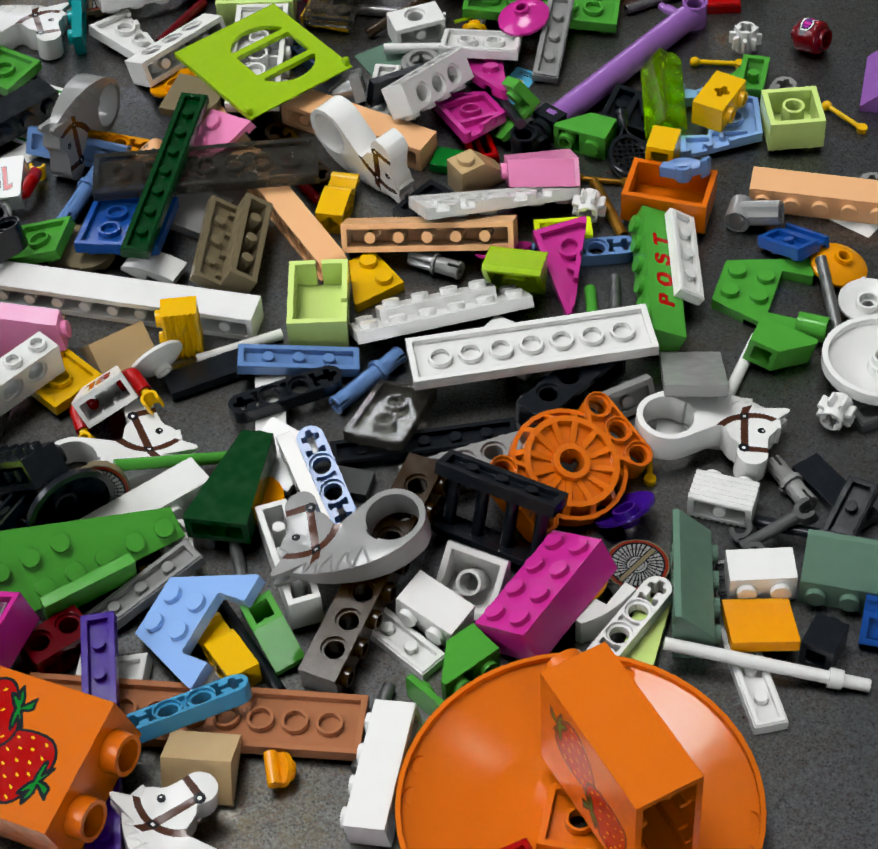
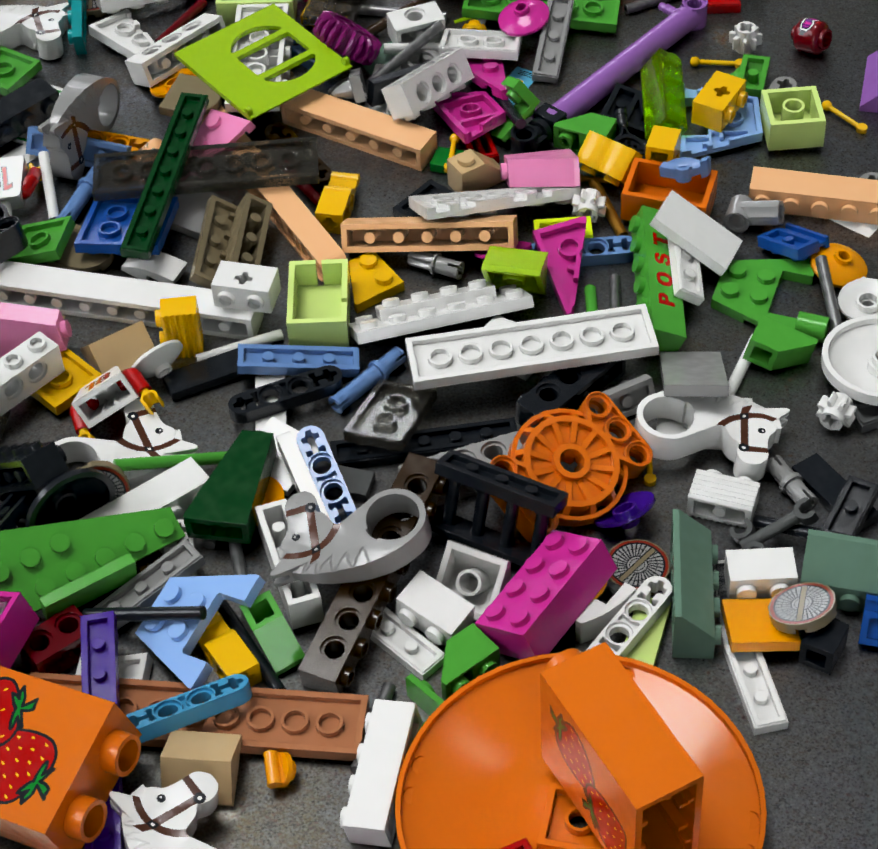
(48, 184): none -> white bar
(153, 613): none -> black bar
(246, 286): none -> white brick
(347, 37): none -> magenta gear
(358, 150): white animal -> none
(410, 50): none -> flat silver bar
(454, 139): none -> yellow hinge
(606, 157): none -> yellow brick
(696, 233): none -> white tile
(803, 607): none -> tile
(833, 678): white bar -> none

